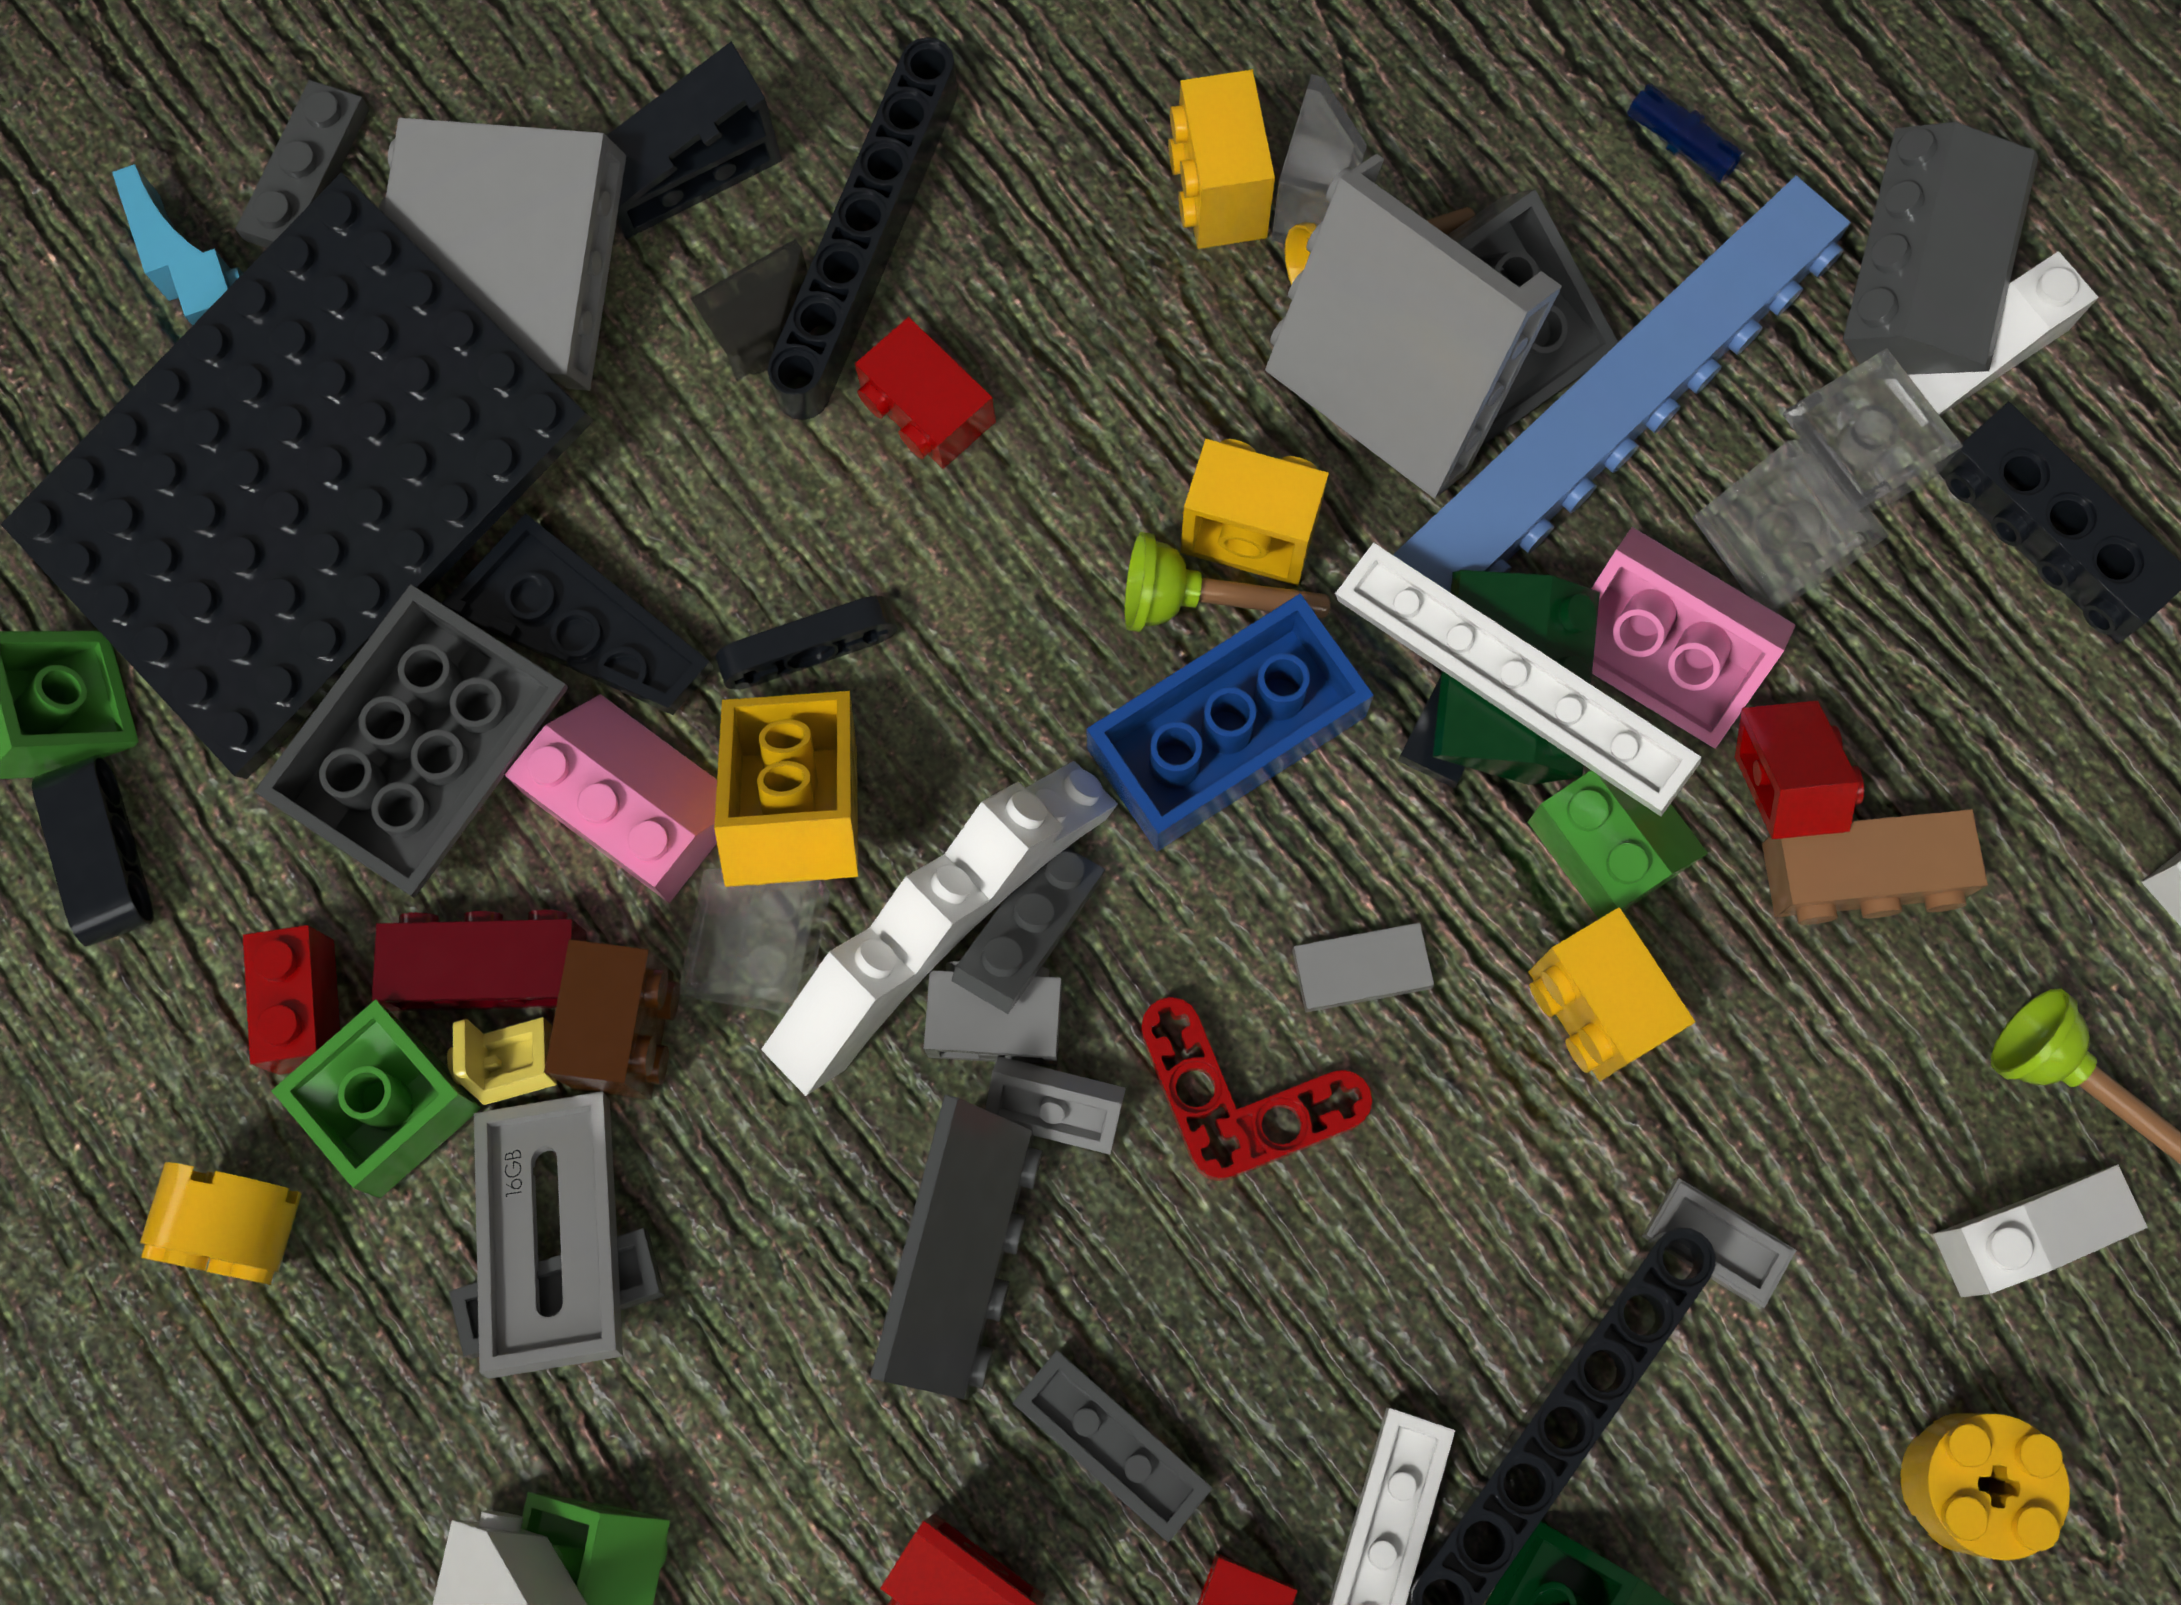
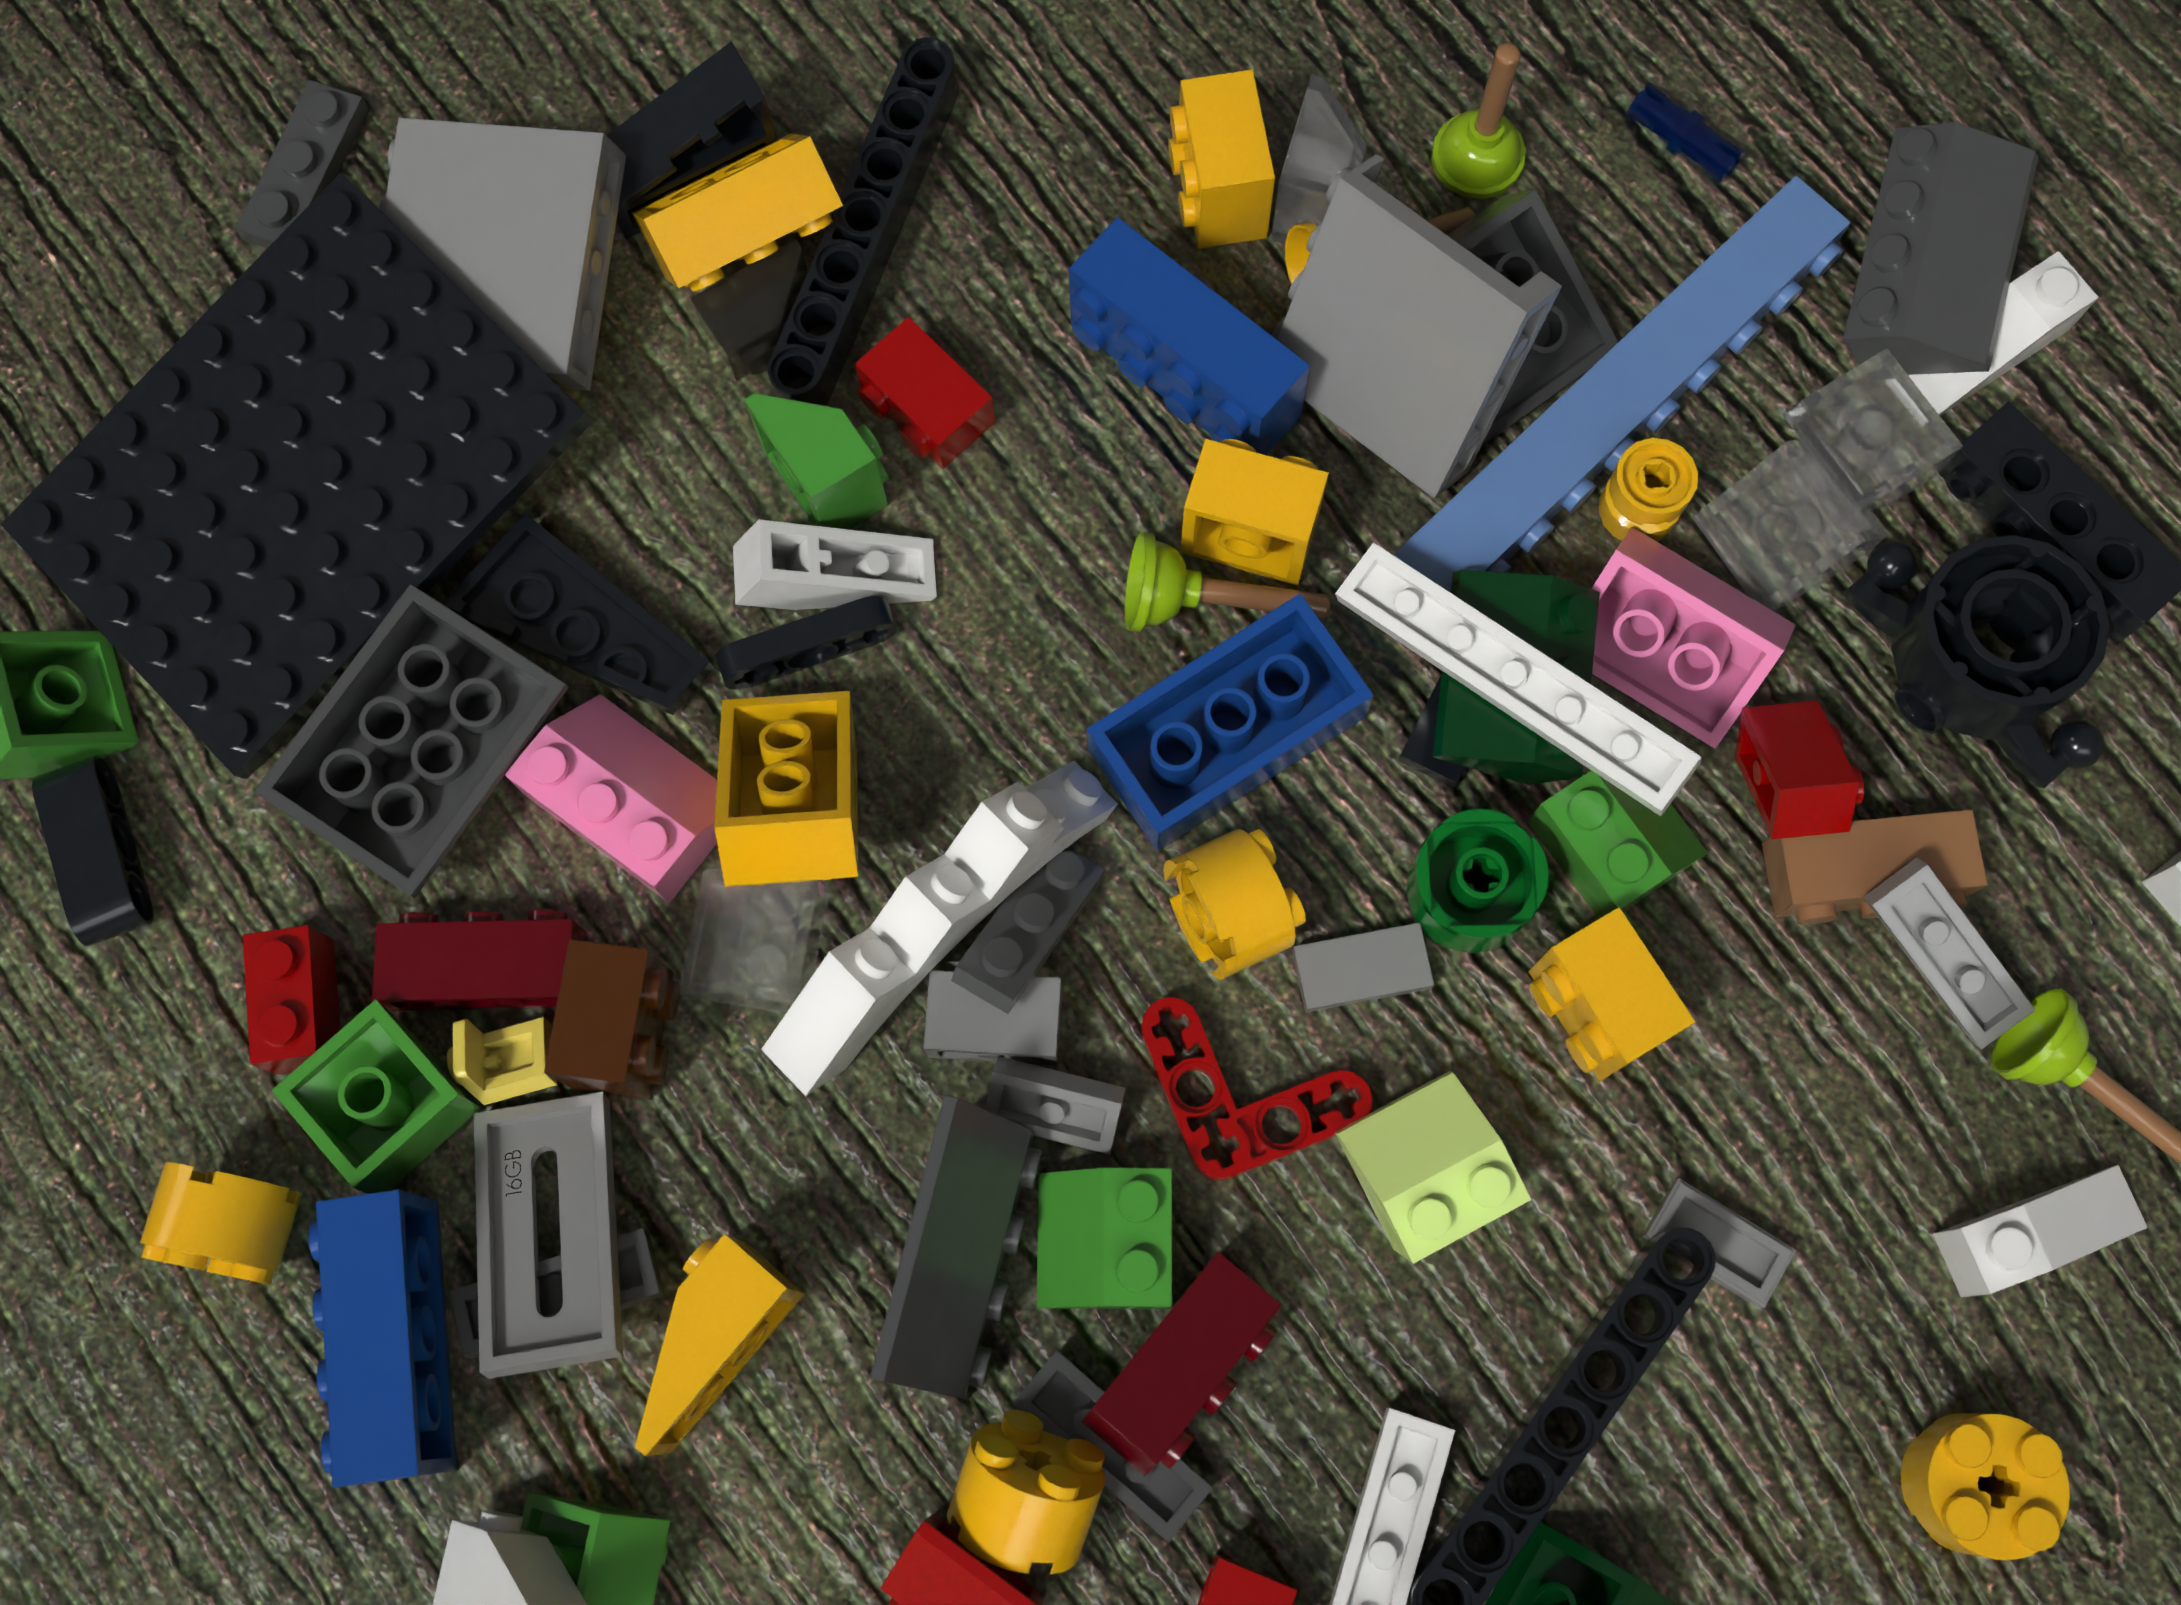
(165, 255): medium azure slope -> none
(383, 1338): none -> blue brick
(713, 1331): none -> yellow slope
(739, 212): none -> yellow brick
(821, 459): none -> bright green slope
(828, 566): none -> white slope
(1026, 1494): none -> yellow brick
(1105, 1239): none -> bright green slope
(1184, 341): none -> blue brick
(1184, 1367): none -> dark red brick
(1233, 901): none -> yellow brick
(1432, 1167): none -> yellowish green slope
(1480, 149): none -> lime piece
(1500, 856): none -> green brick
(1648, 489): none -> yellow wheel
(1949, 953): none -> light grey plate
(2034, 603): none -> black piece

